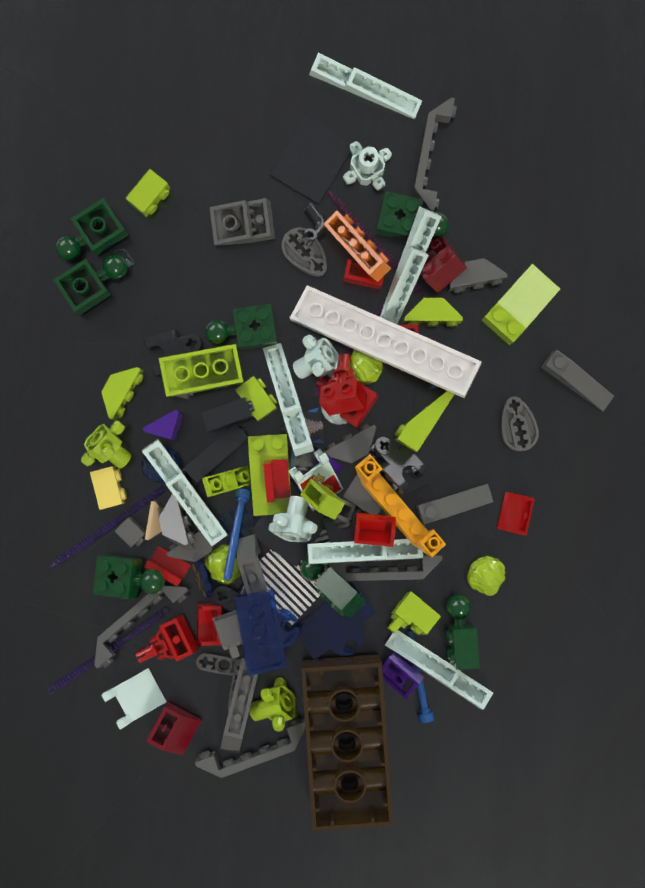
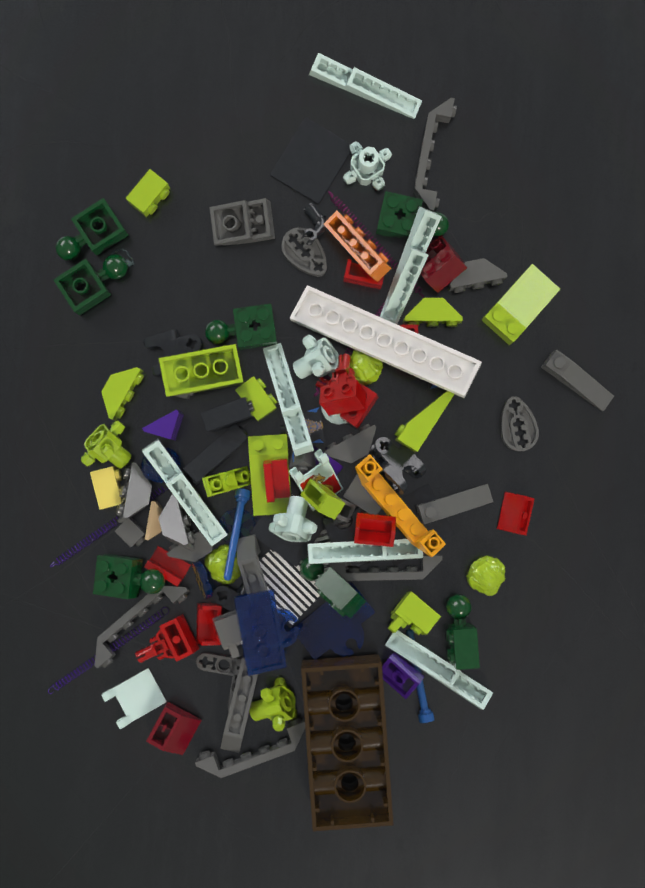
(134, 493): none -> slope

